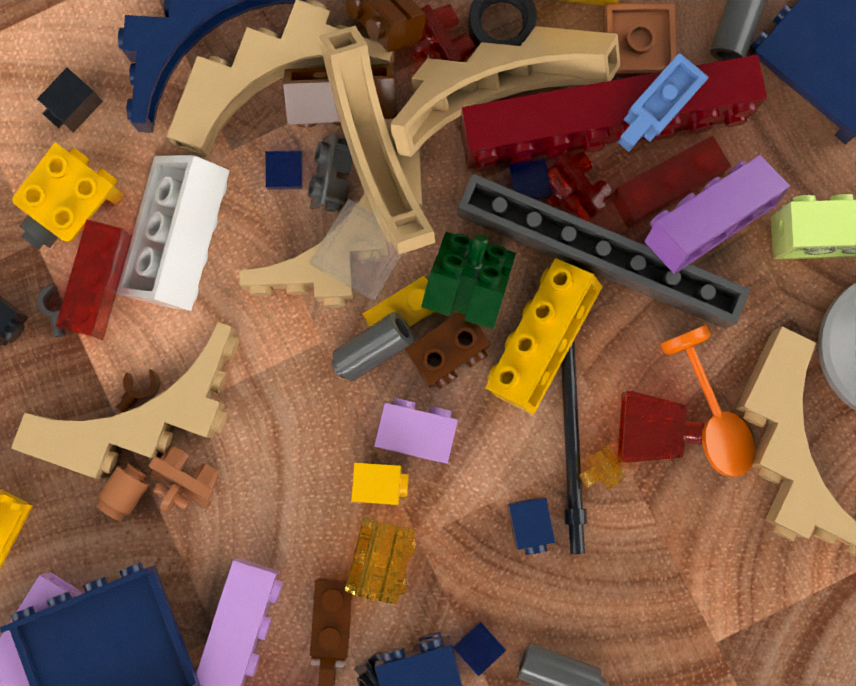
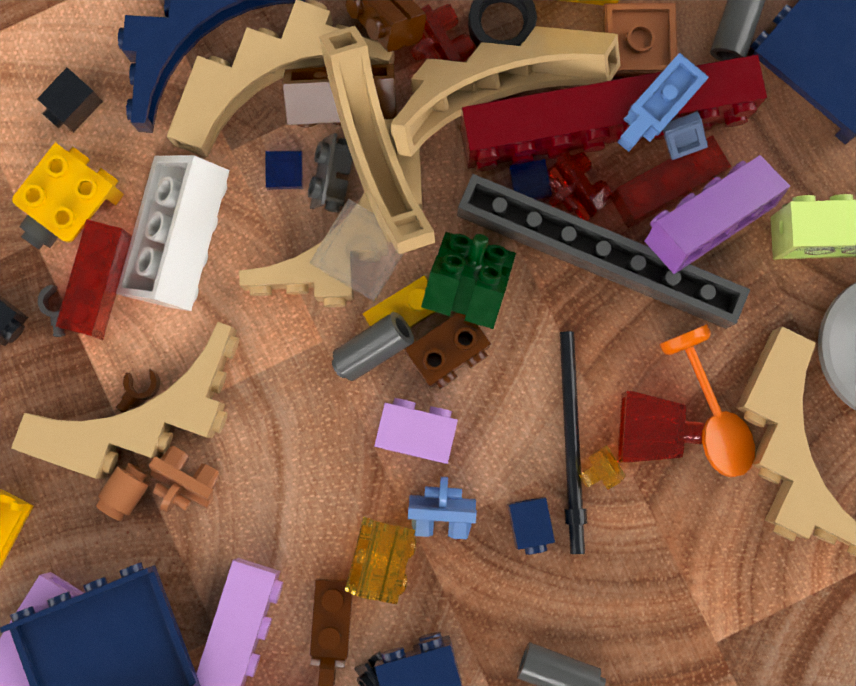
(379, 483): yellow brick -> none
(442, 505): none -> medium blue hips
(479, 648): clear blue tile -> none
(543, 336): yellow brick -> none
(685, 136): none -> sand blue tile

